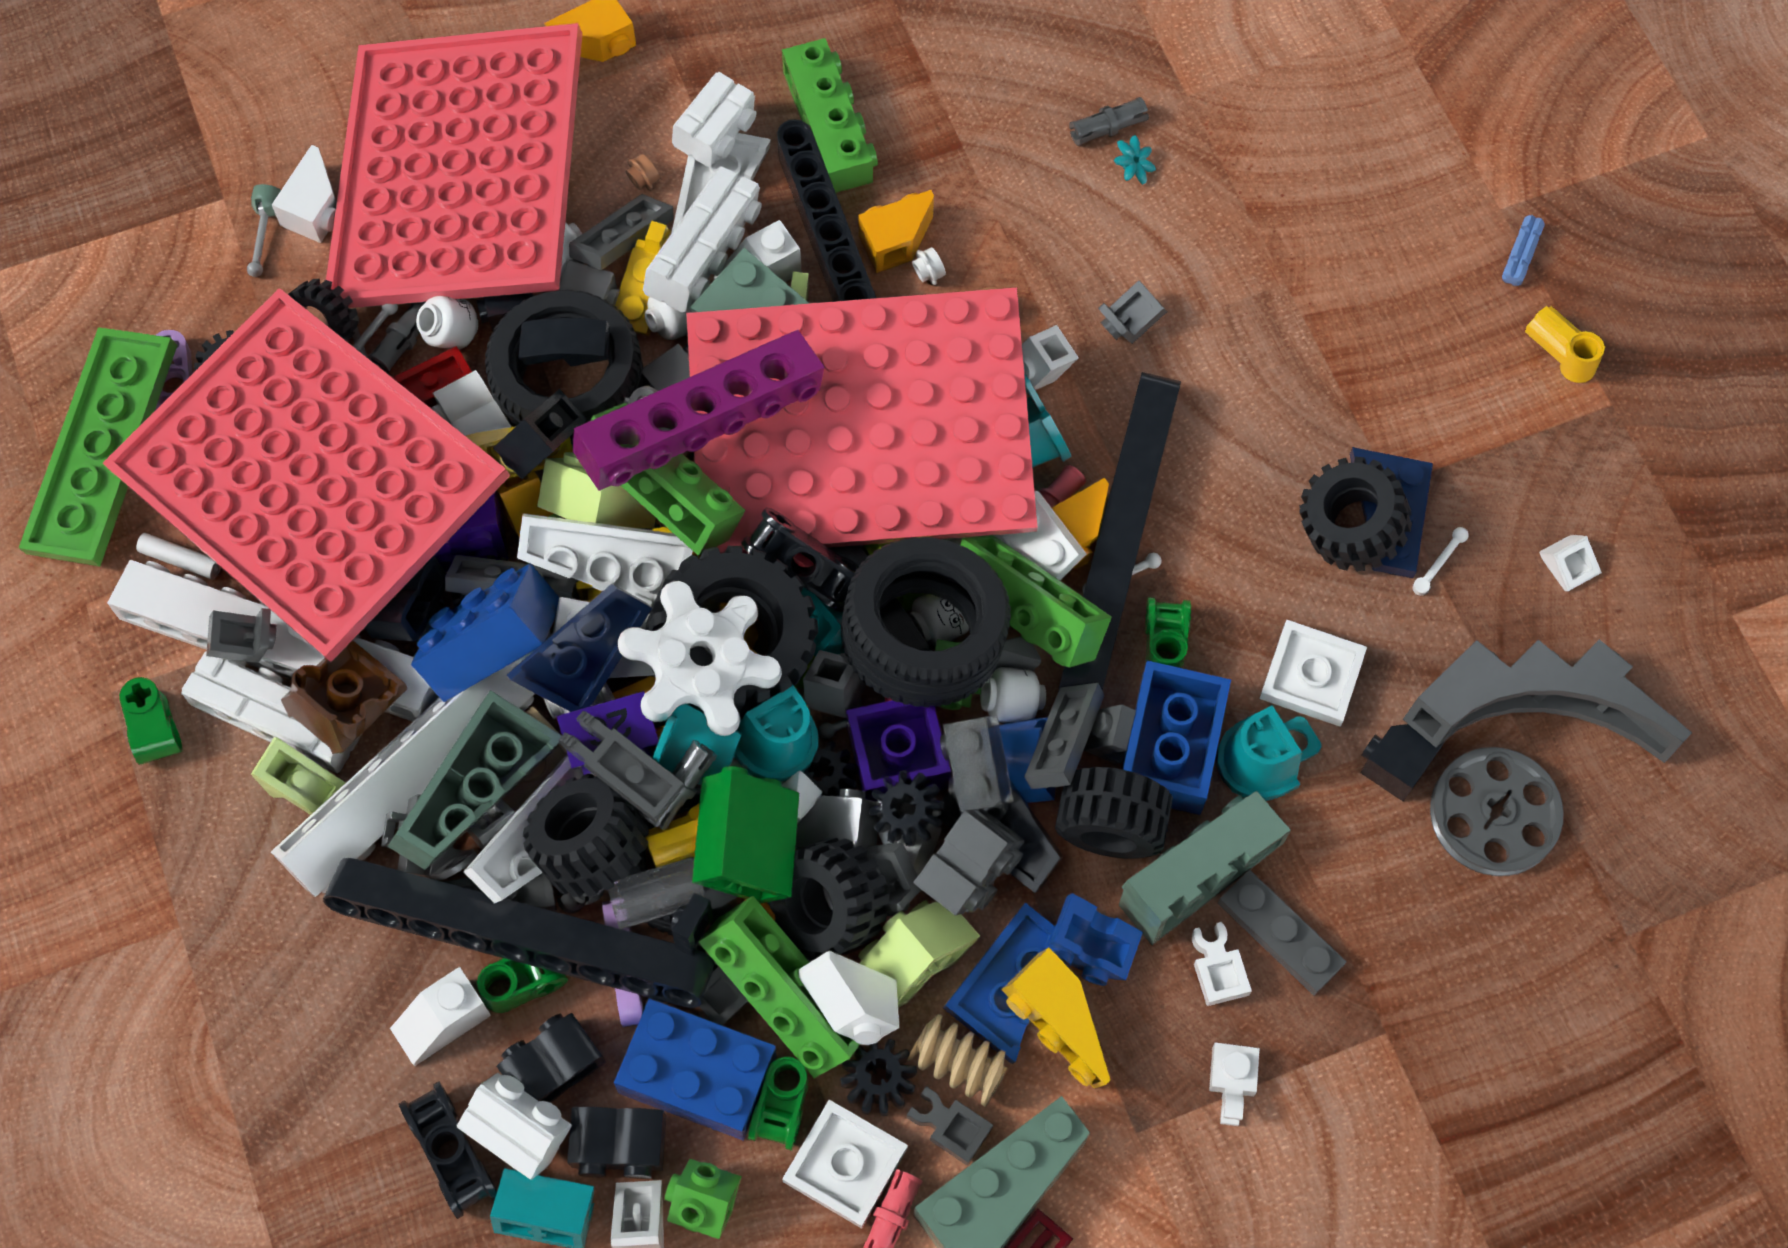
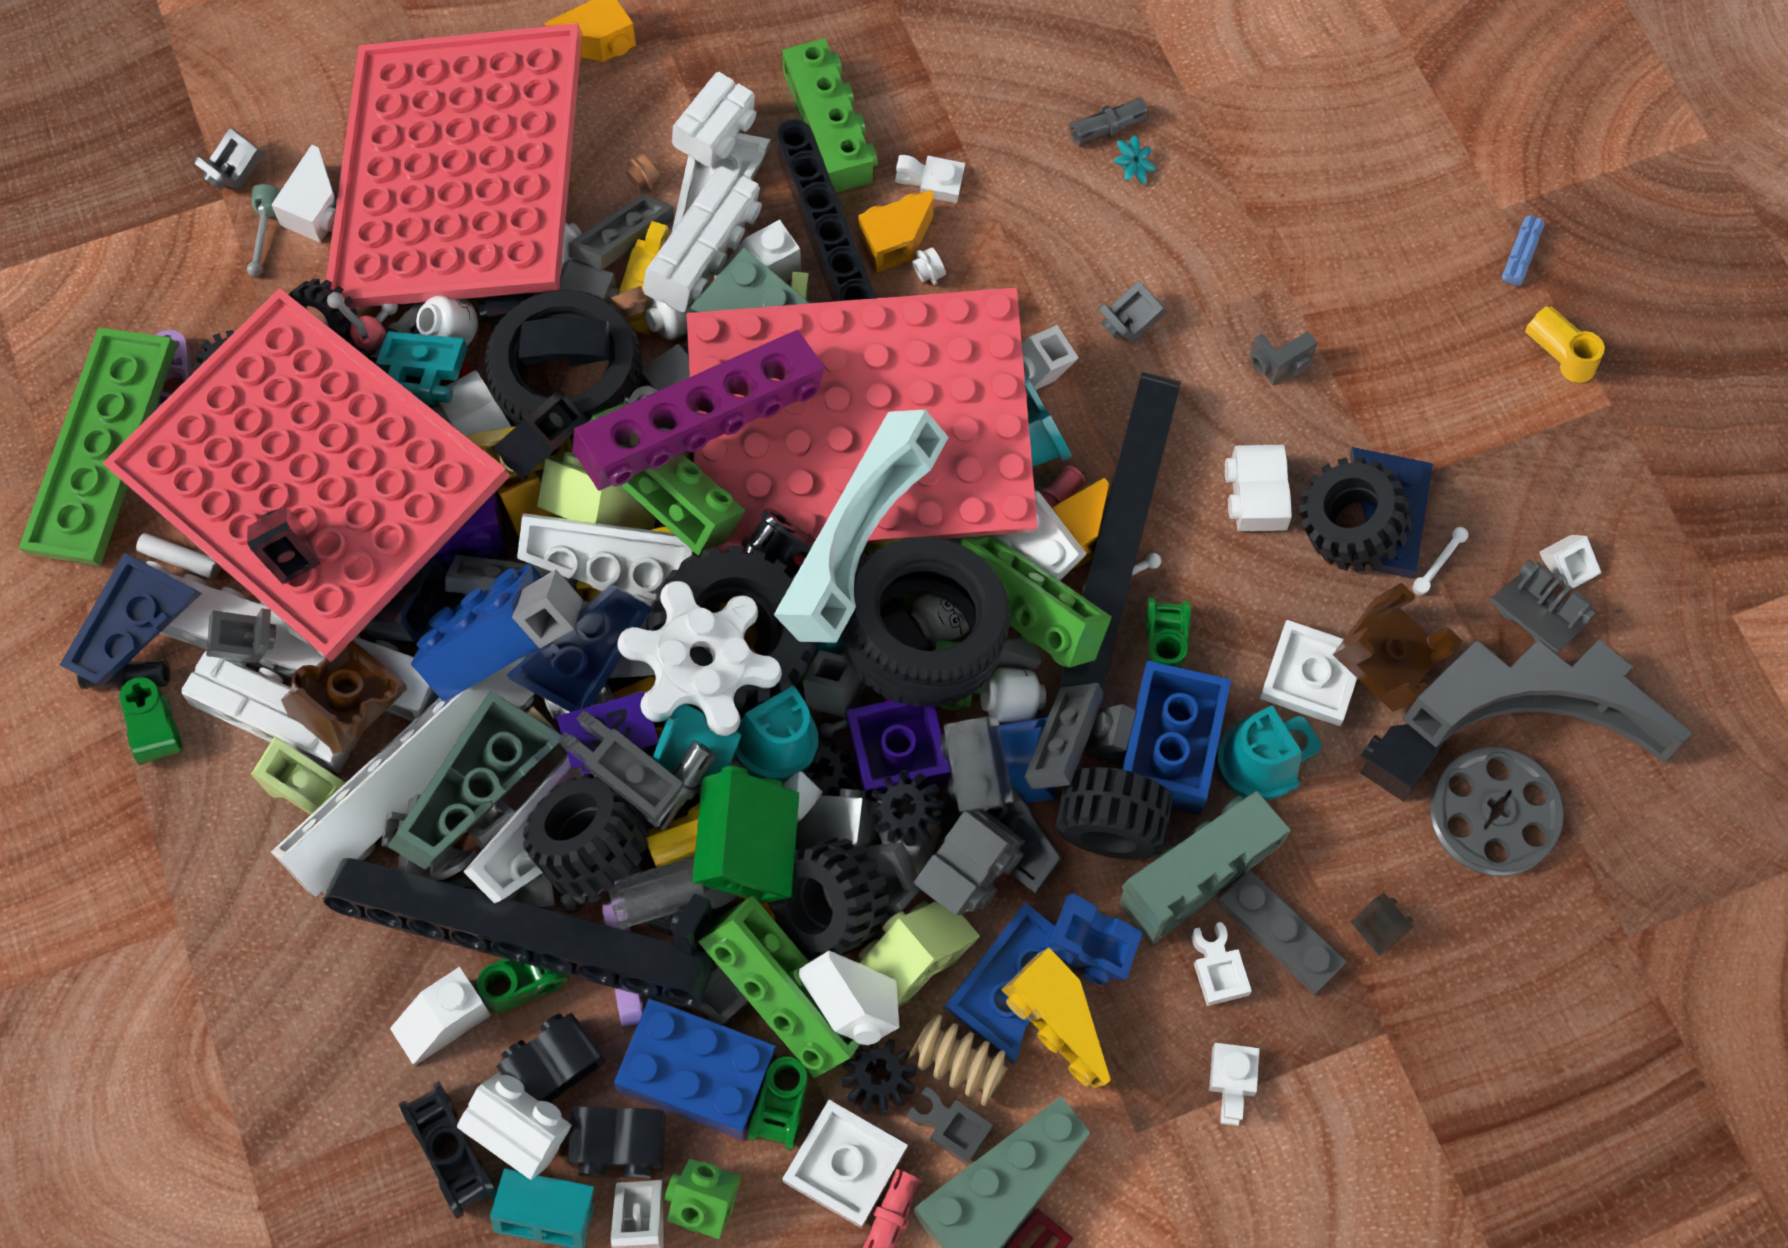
(125, 619): none -> dark blue wing
(156, 671): none -> black pin
(231, 161): none -> dark grey bracket
(282, 544): none -> slope
(360, 326): none -> hinge
(423, 357): none -> teal plate
(548, 609): none -> light grey brick
(630, 301): none -> nougat plate
(823, 588): none -> light aqua arch
(938, 175): none -> white plate
(1259, 487): none -> white brick
(1287, 360): none -> dark grey bracket
(1382, 924): none -> clear smoke tile
(1392, 650): none -> reddish brown panel
(1539, 611): none -> dark grey hinge

